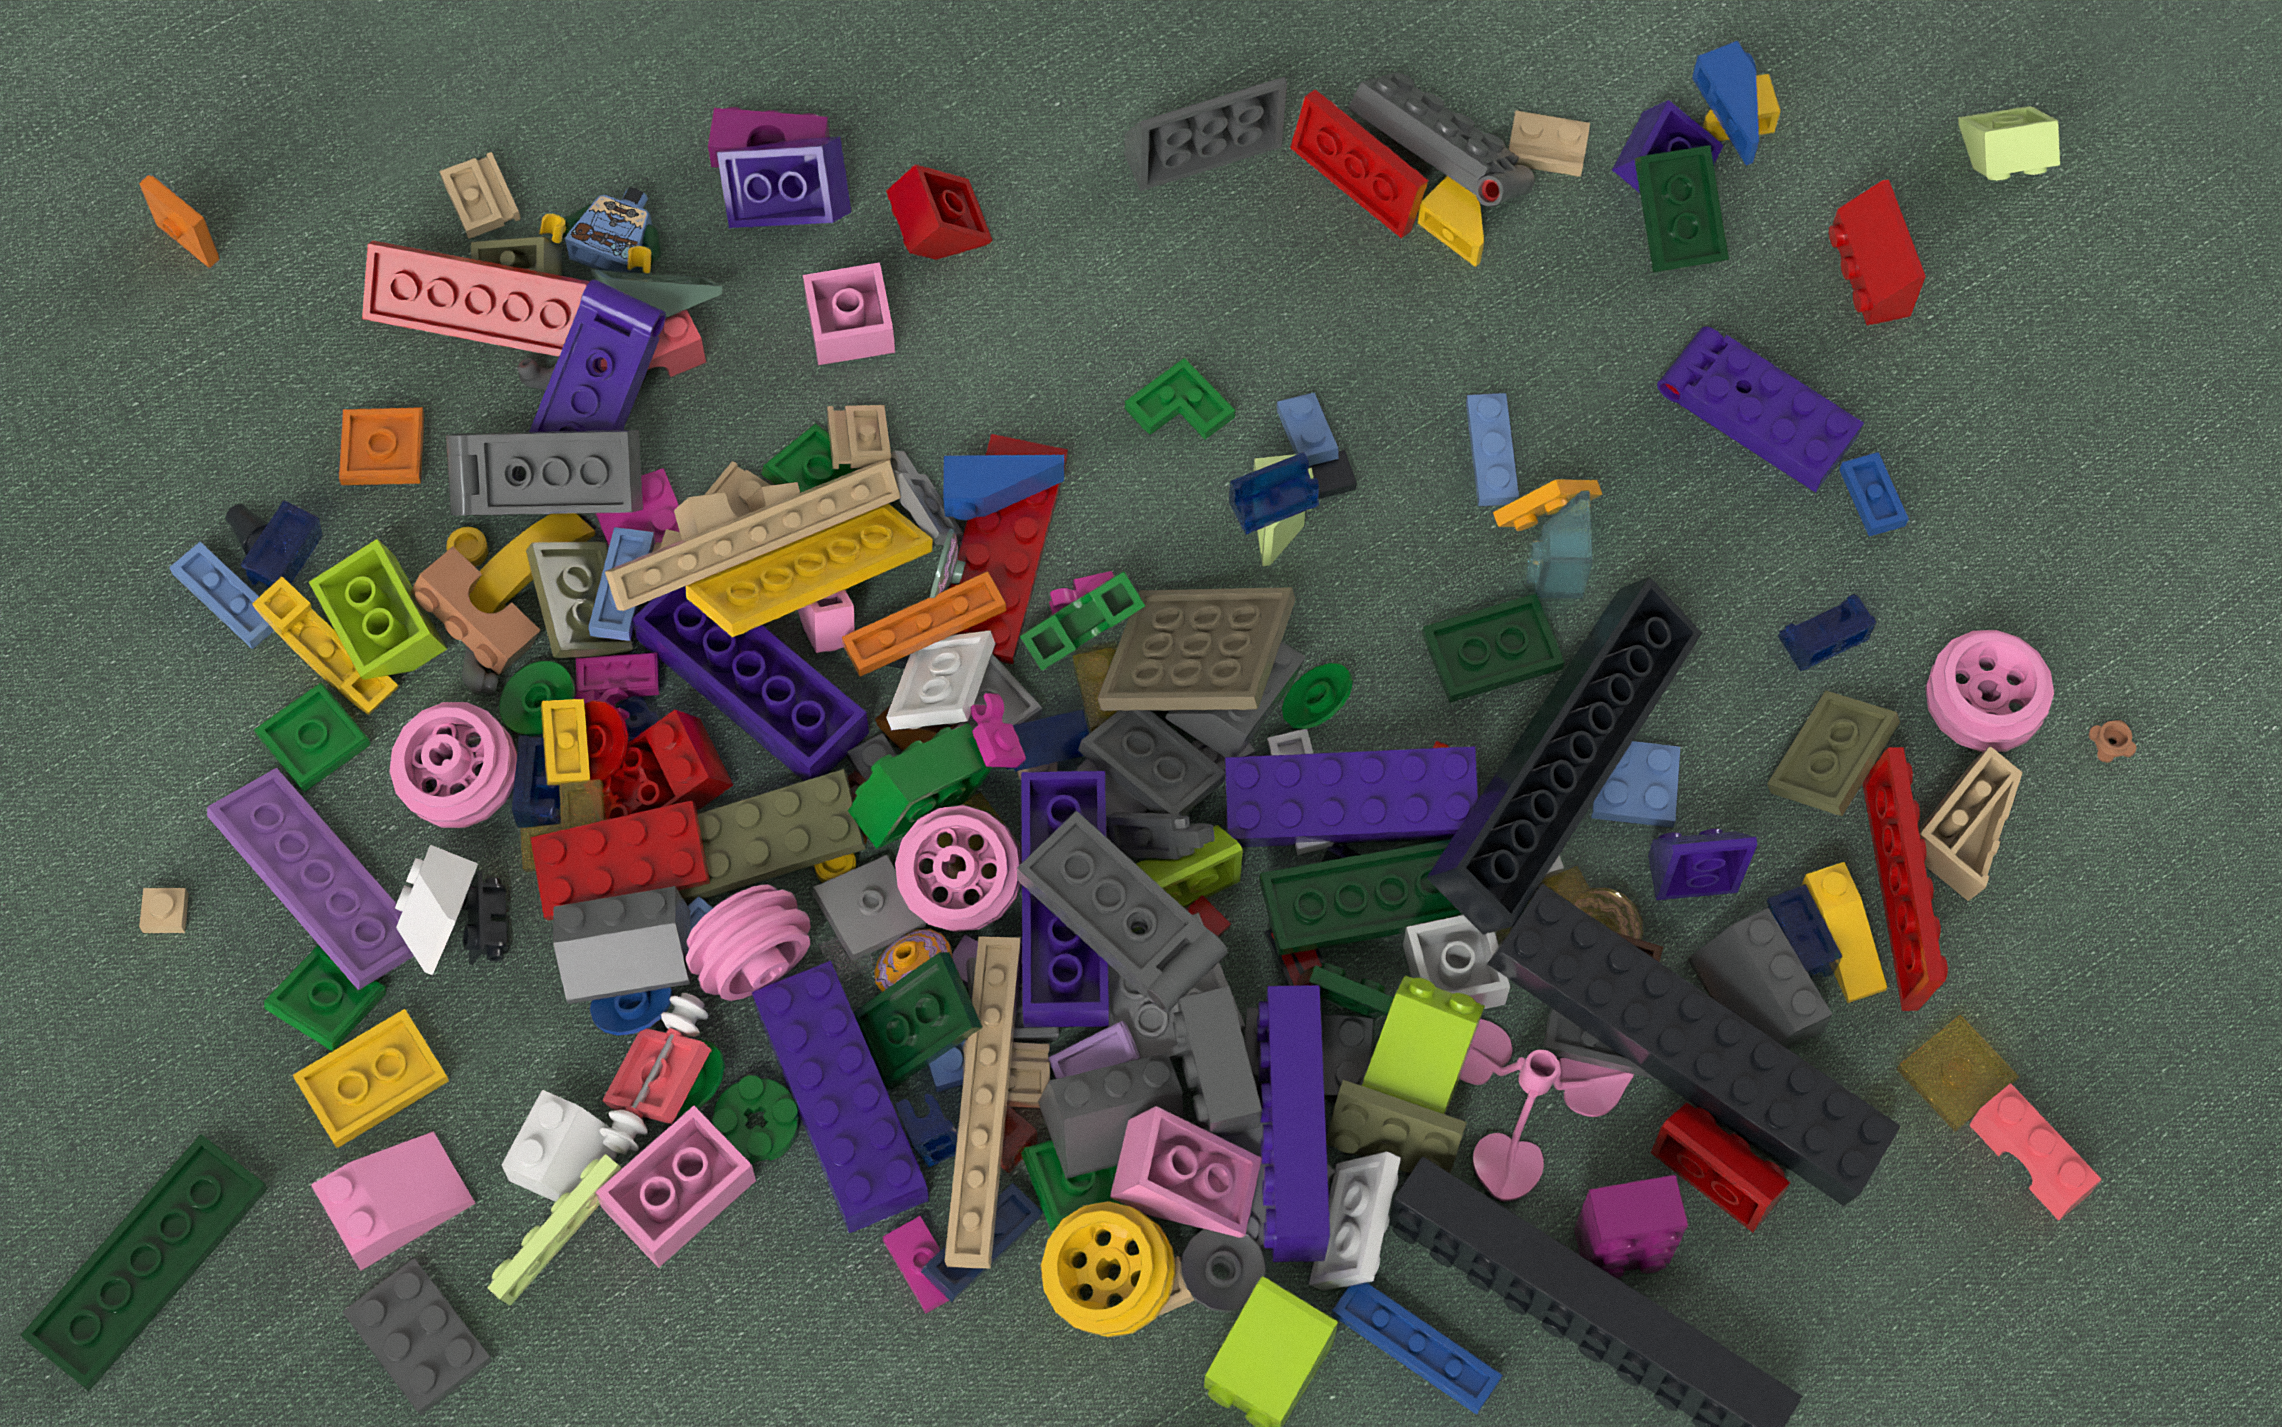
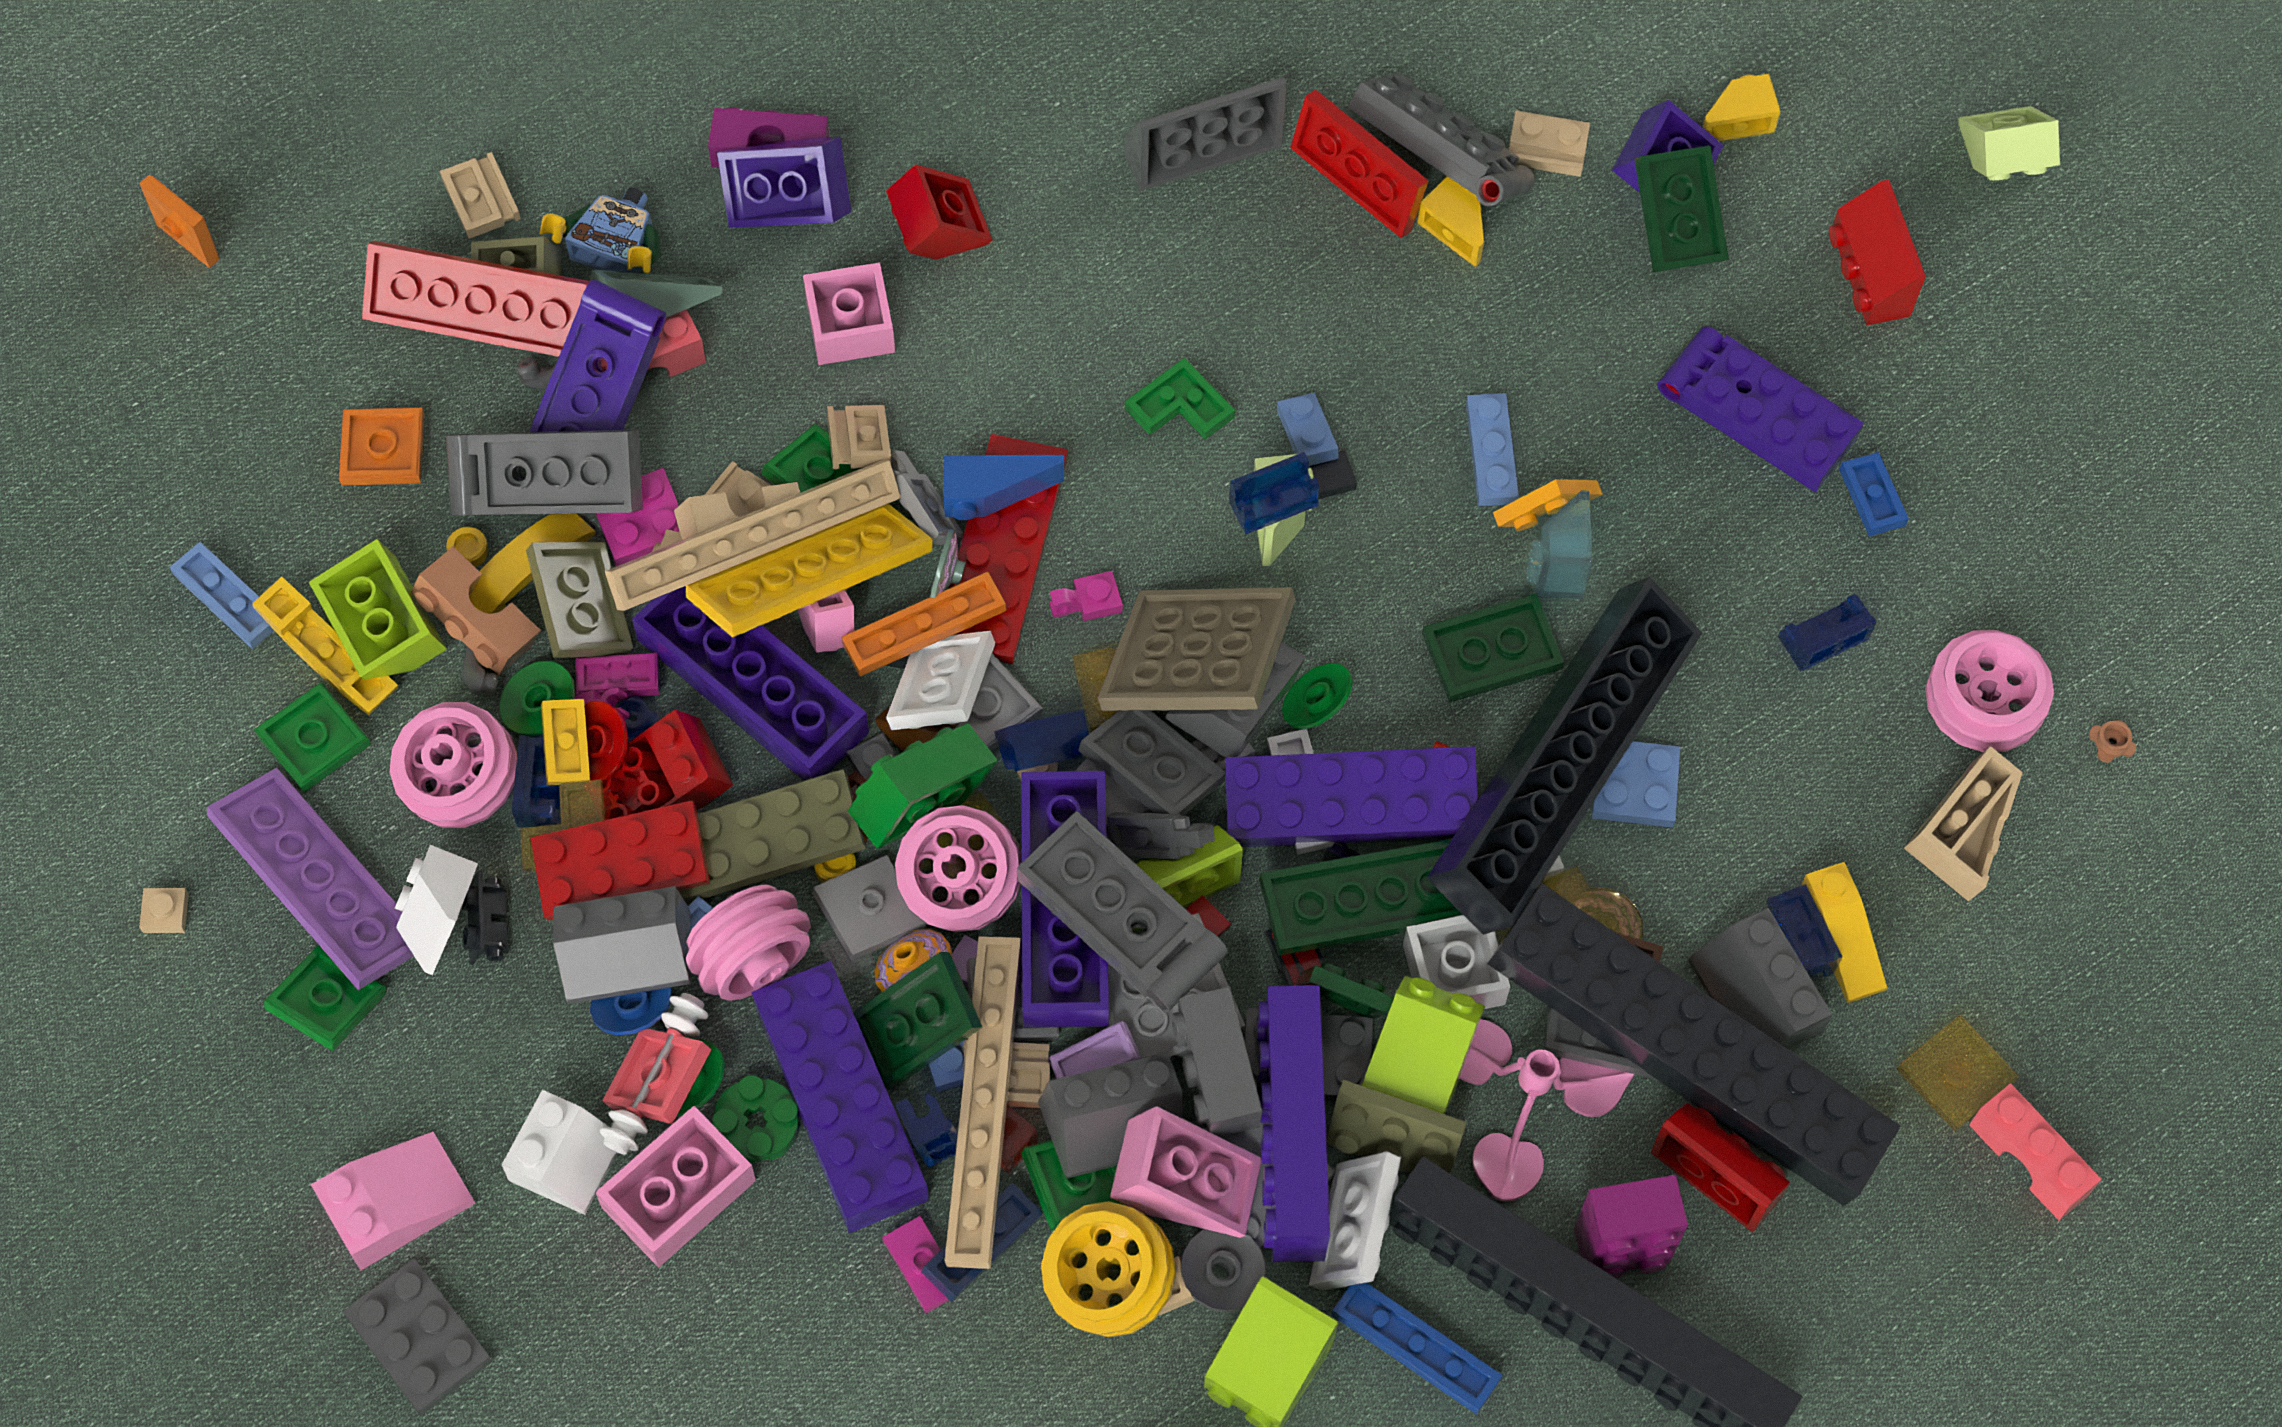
(144, 1262): dark green plate -> none
(245, 525): black cone -> none
(283, 546): clear blue hinge -> none
(370, 1078): yellow plate -> none
(546, 1240): yellowish green plate -> none
(605, 618): medium blue plate -> none
(996, 739): dark pink plate -> none
(1082, 620): green arch -> none
(1700, 863): dark purple slope -> none
(1730, 89): blue slope -> none
(1833, 753): olive plate -> none
(1904, 880): red plate -> none

